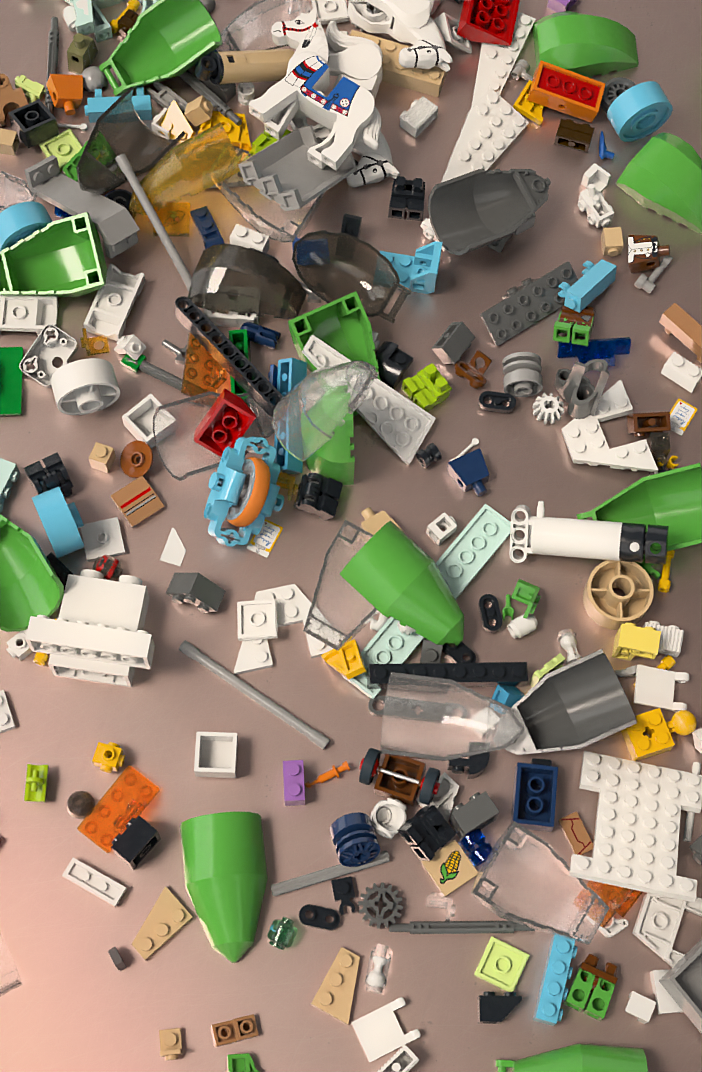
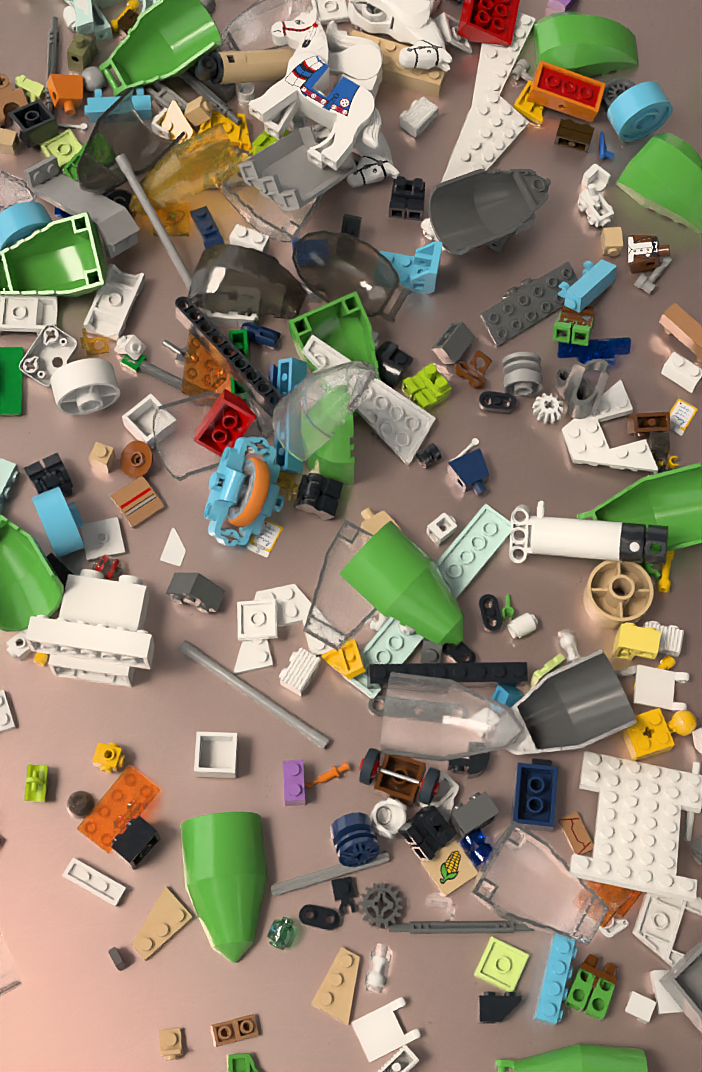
(300, 671): none -> white brick
(527, 594): bright green bracket -> none

